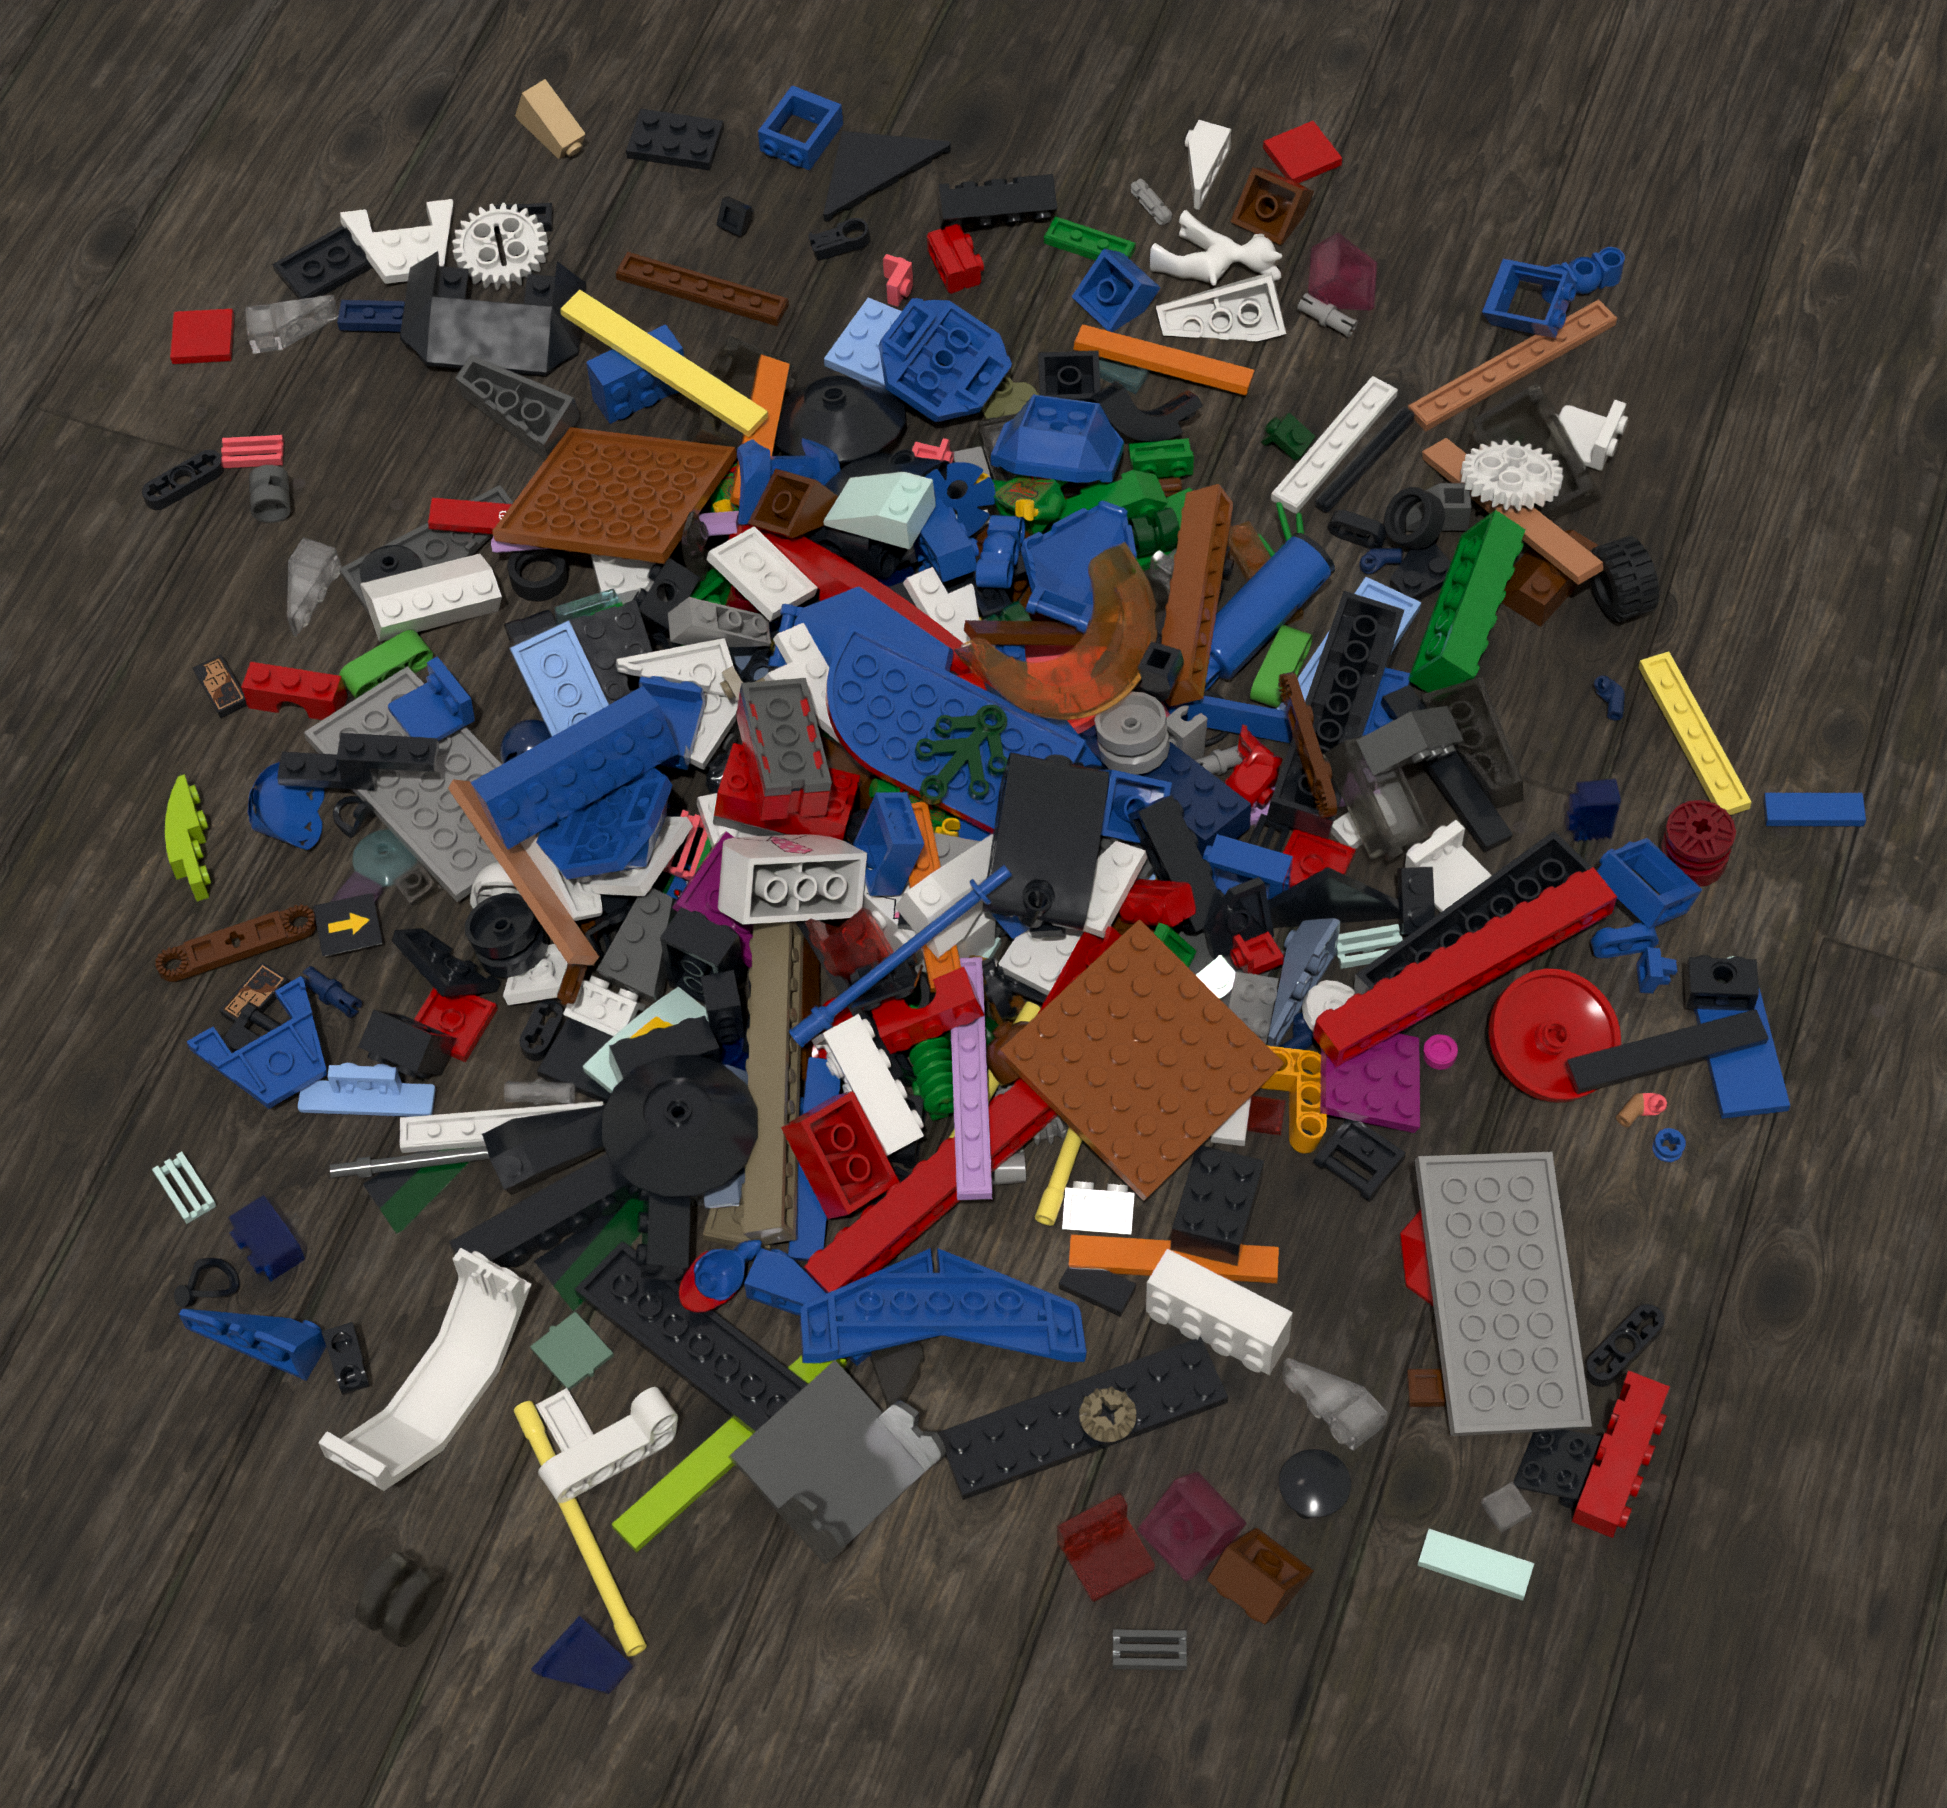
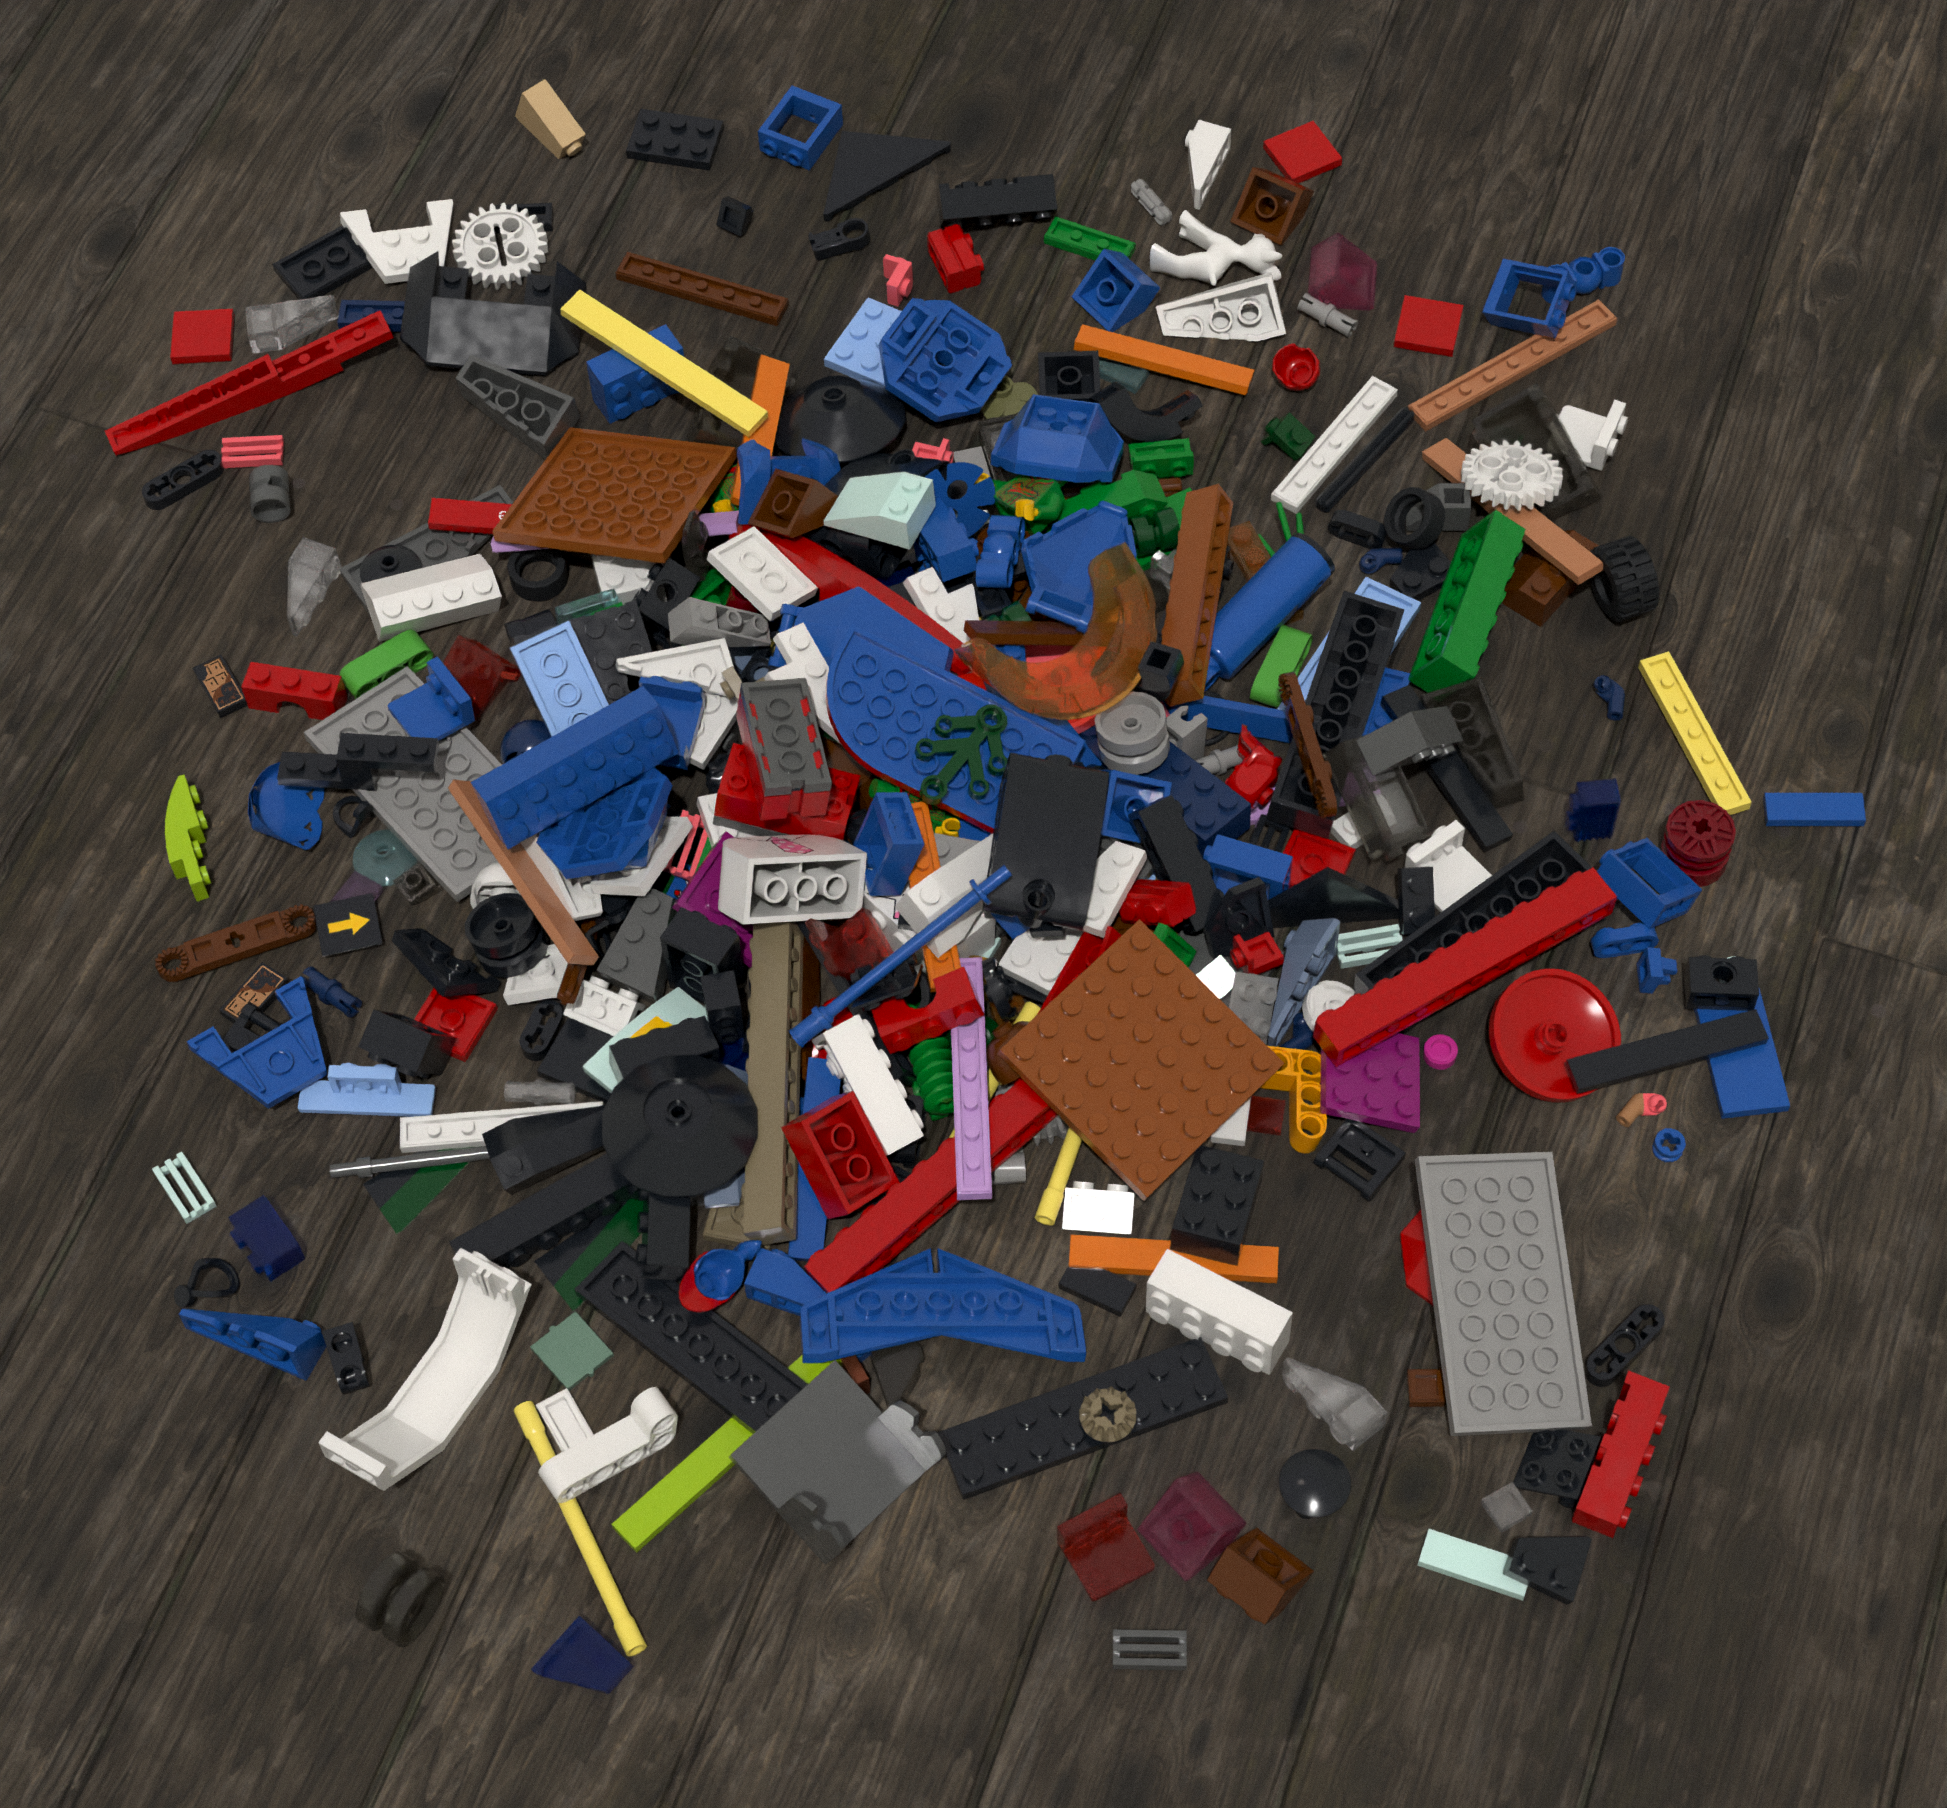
(249, 386): none -> red slope
(478, 670): none -> clear red bracket
(856, 1372): none -> copper tile
(1296, 367): none -> red hair
(1428, 326): none -> red tile
(1549, 1564): none -> black wing

